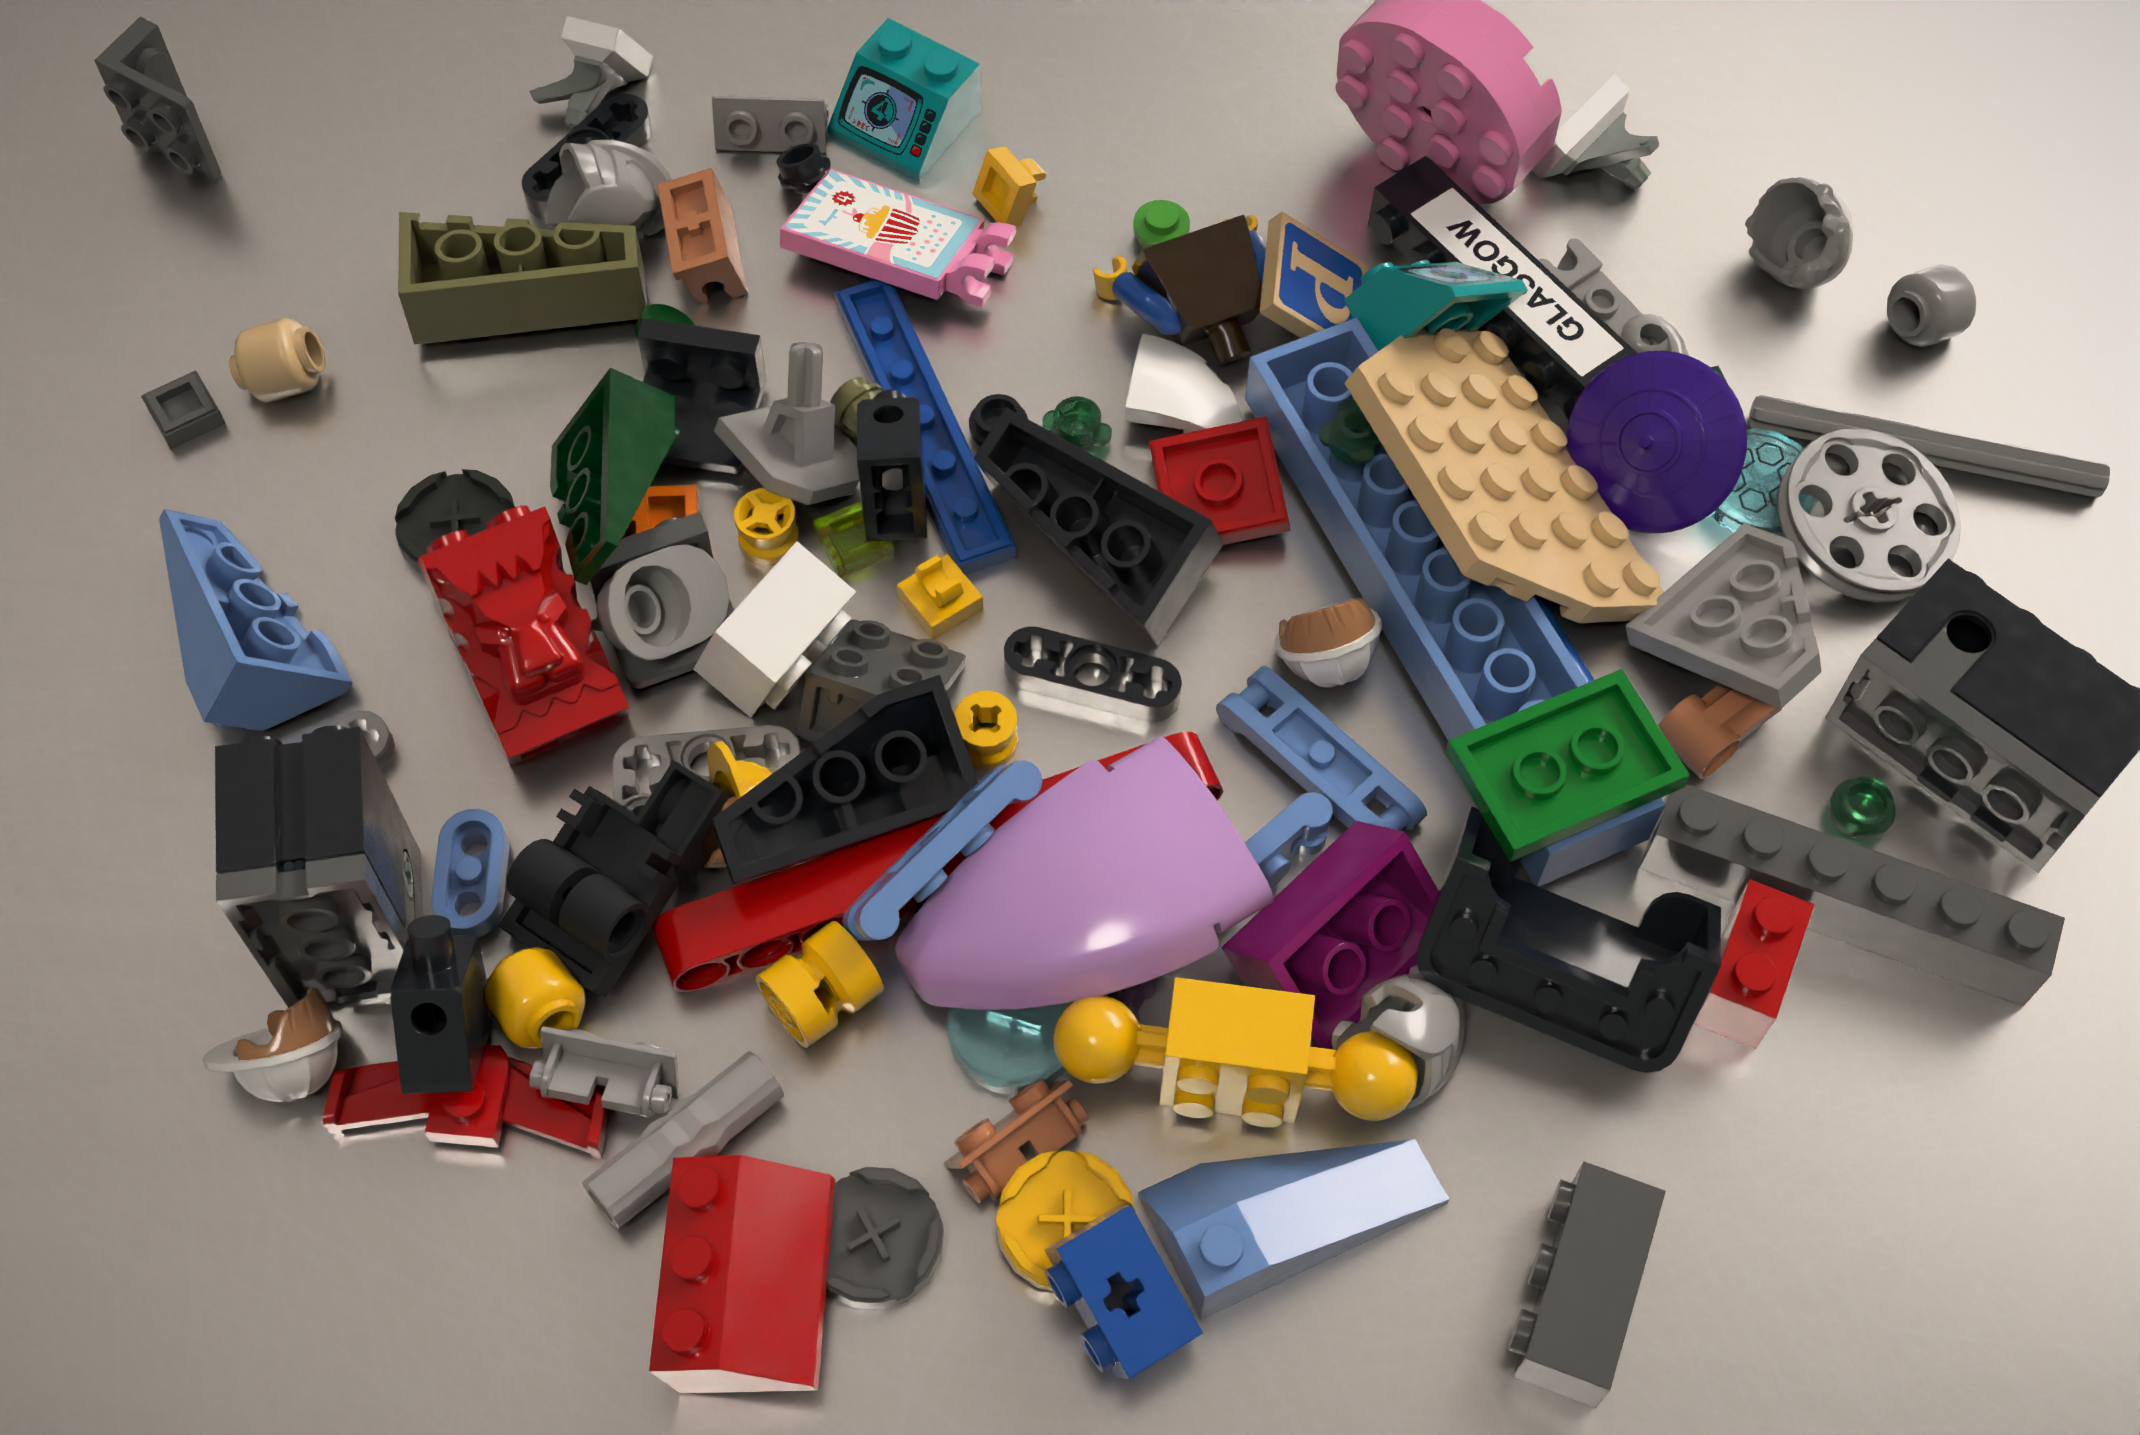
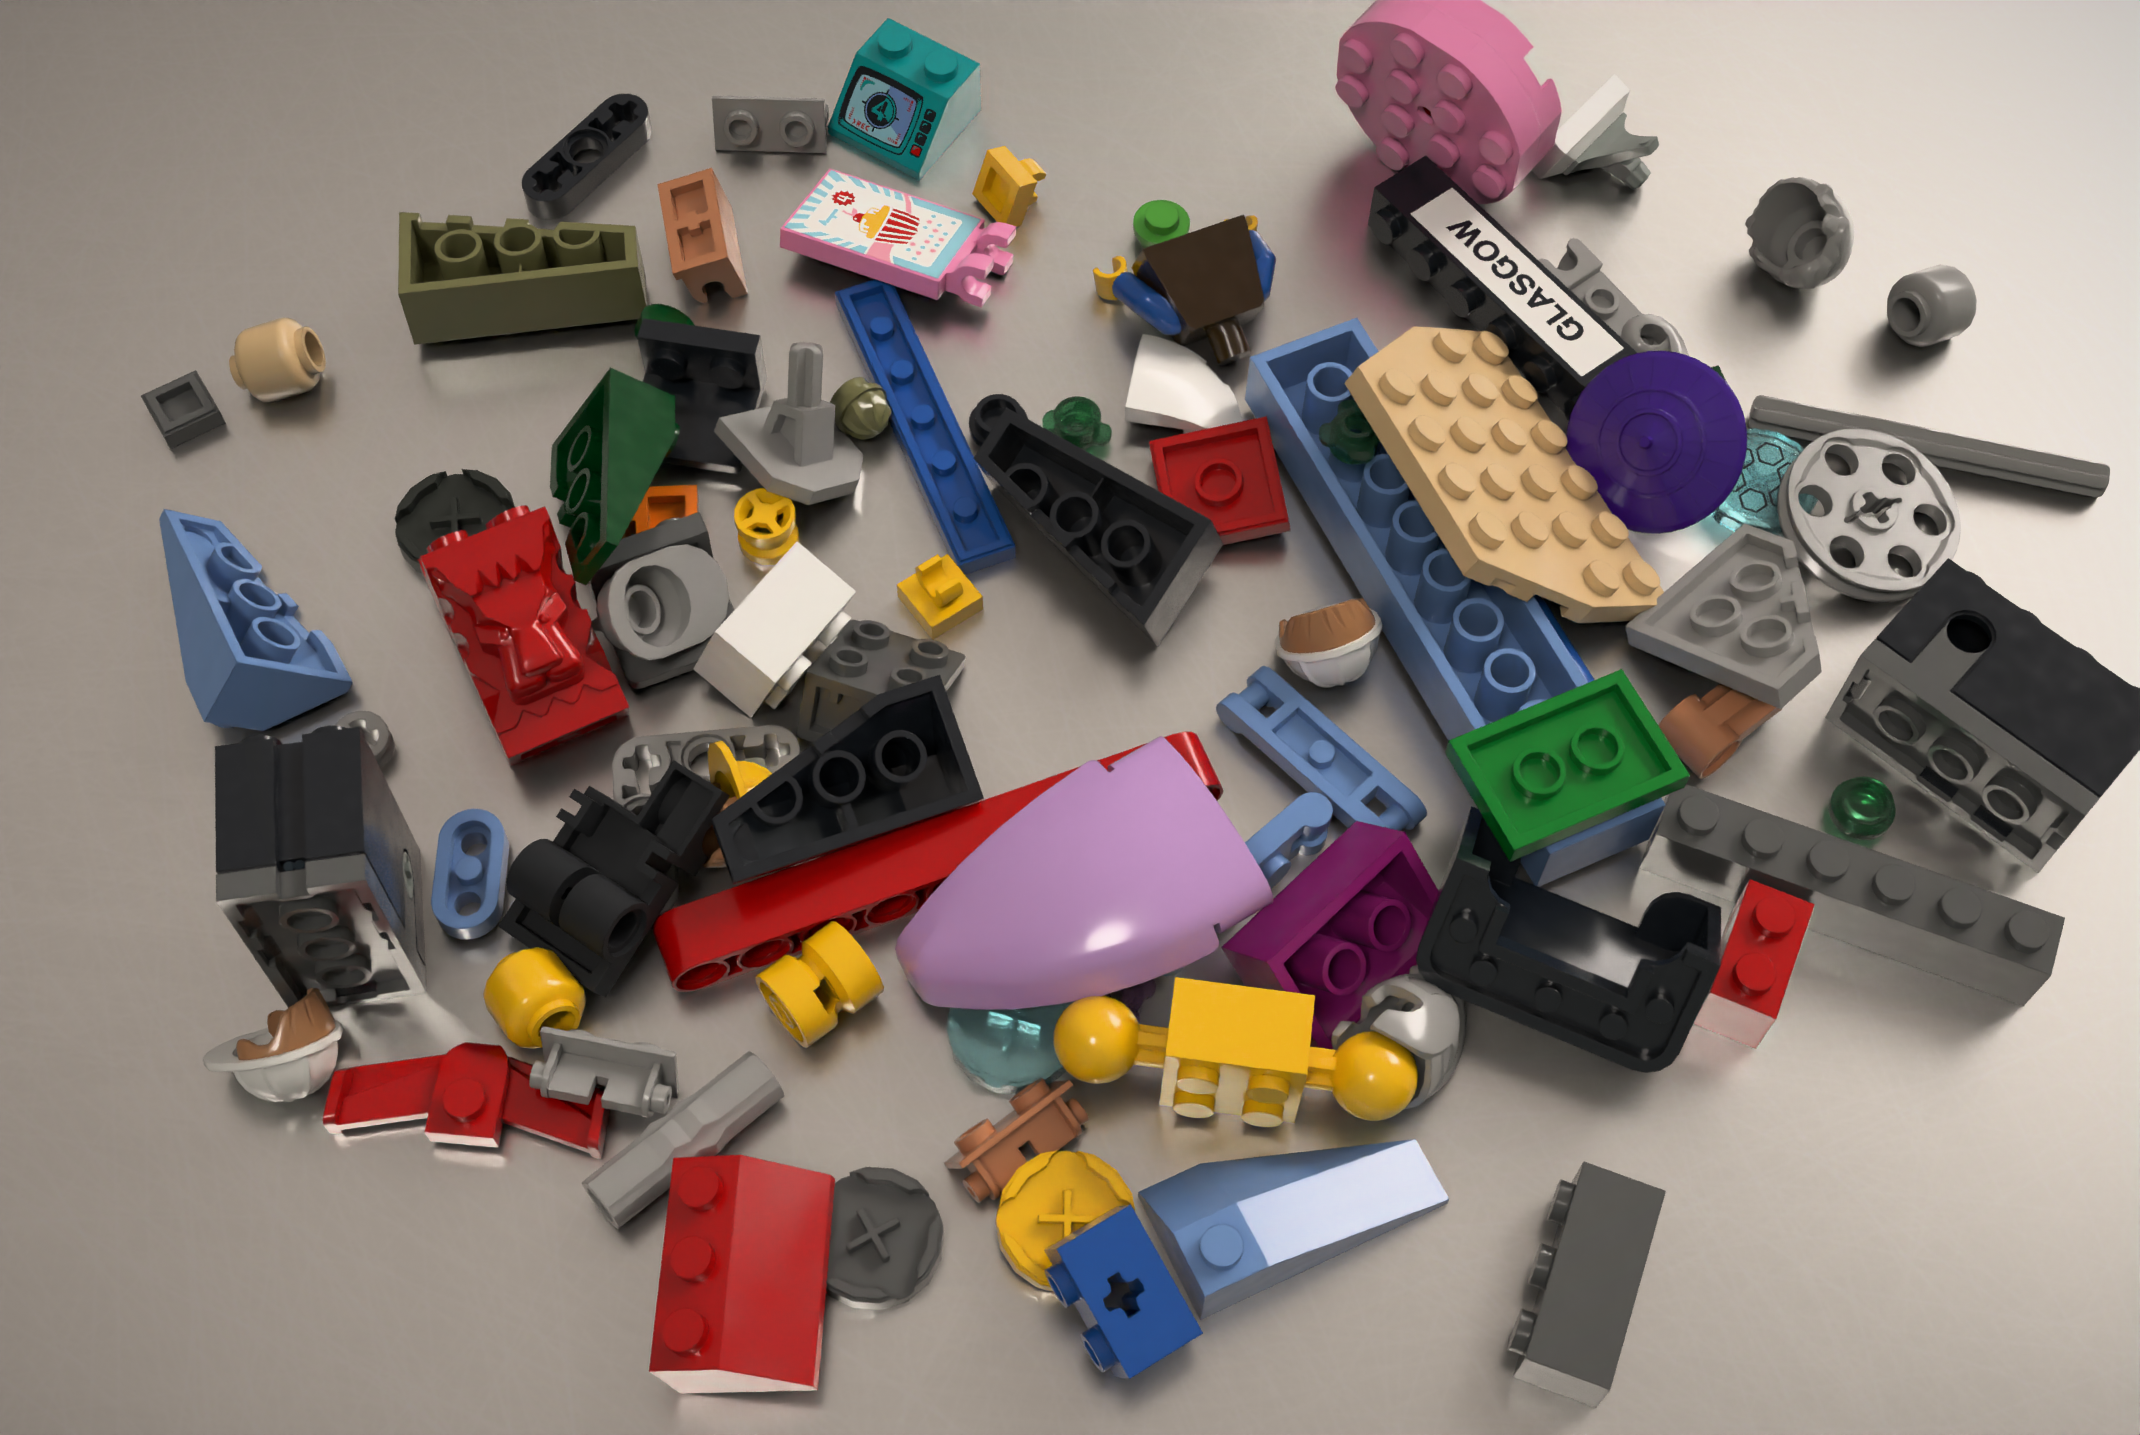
(153, 101): dark grey bracket -> none
(436, 982): black torso -> none
(602, 63): piece -> none
(607, 186): light grey helmet -> none
(802, 167): black plate -> none
(845, 541): clear neon green tile -> none
(886, 440): black torso -> none
(920, 869): medium blue plate -> none
(987, 745): yellow wheel -> none
(1078, 651): black beam -> none
(1306, 278): tile -> none
(1430, 296): teal slope -> none

